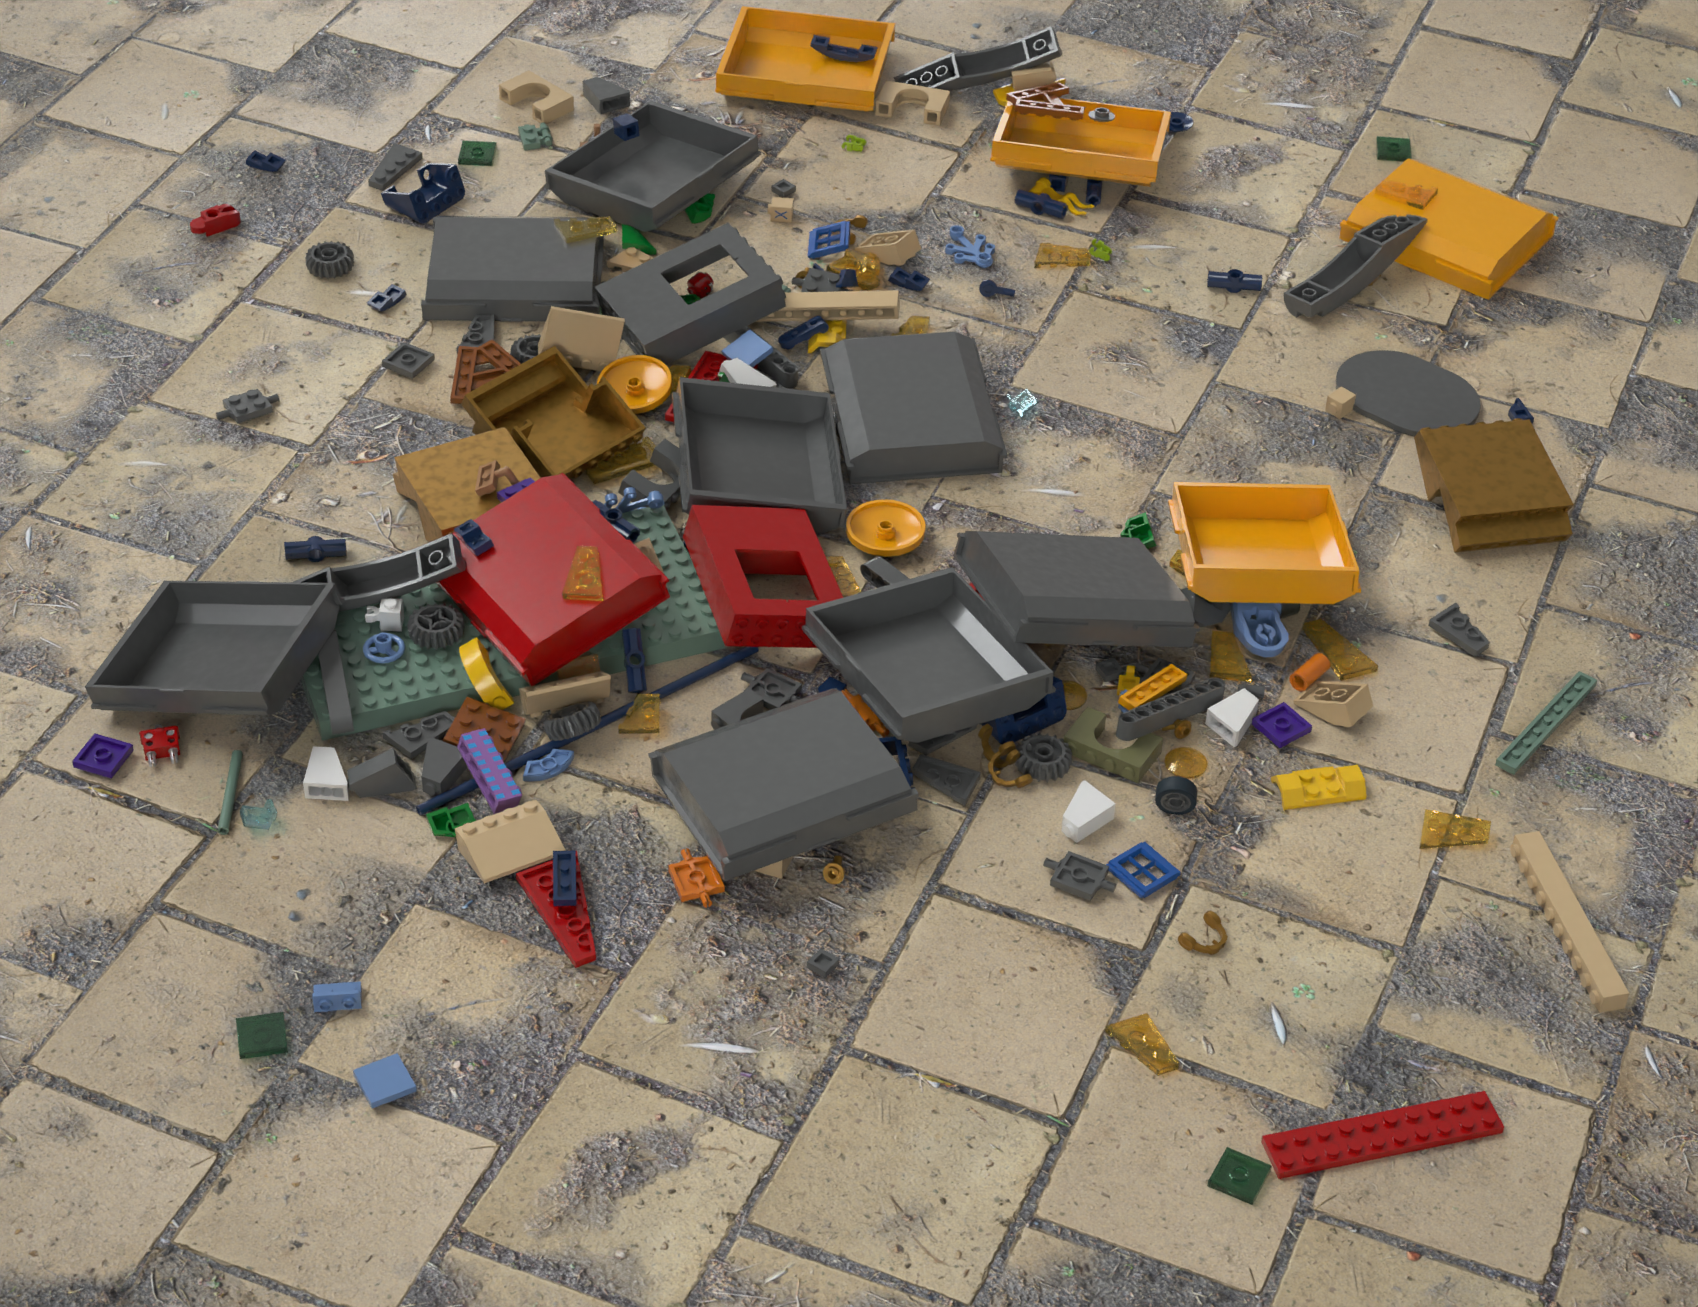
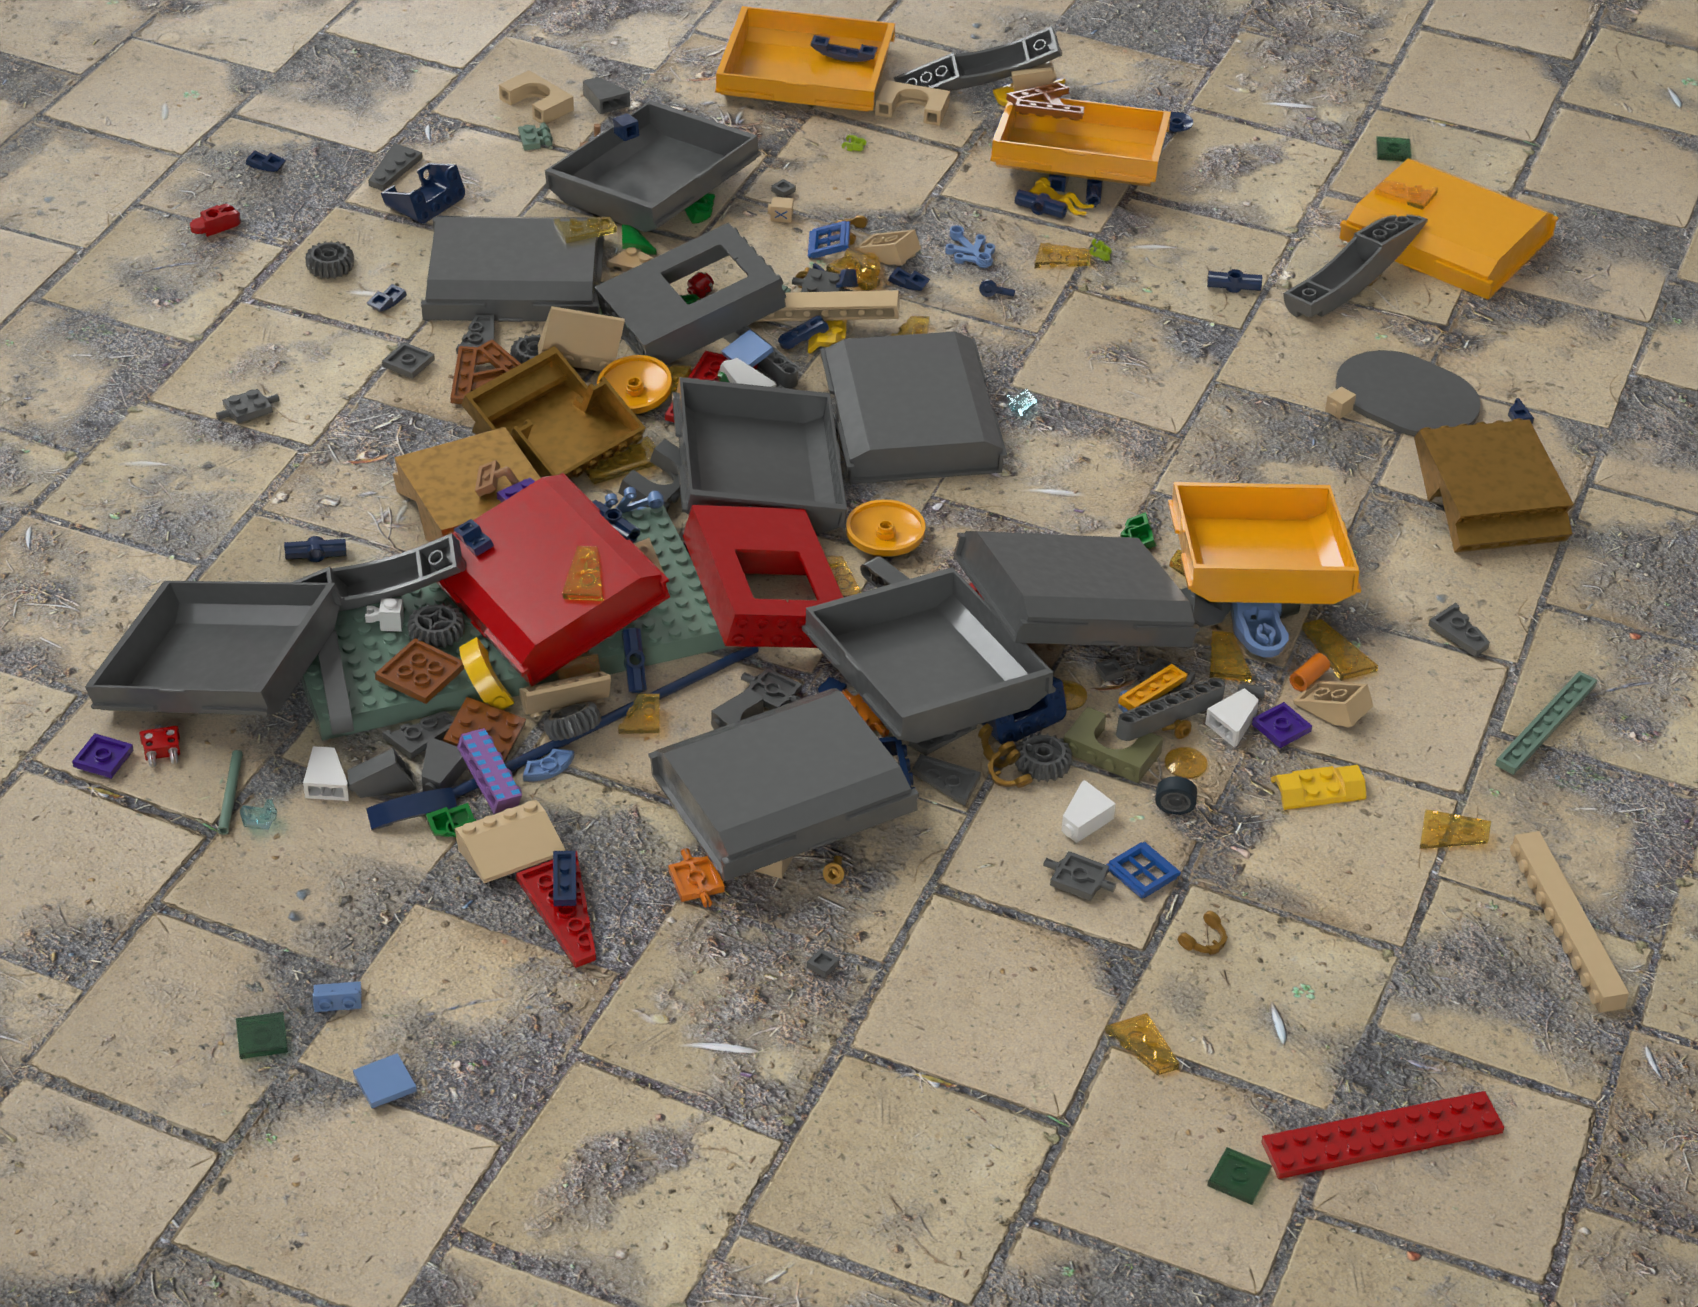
(383, 645): medium blue piece -> none
(409, 807): none -> dark blue slope
(420, 671): none -> dark orange plate
(477, 153): clear green tile -> none
(1101, 115): dark grey piece -> none
(1129, 681): yellow plate -> none

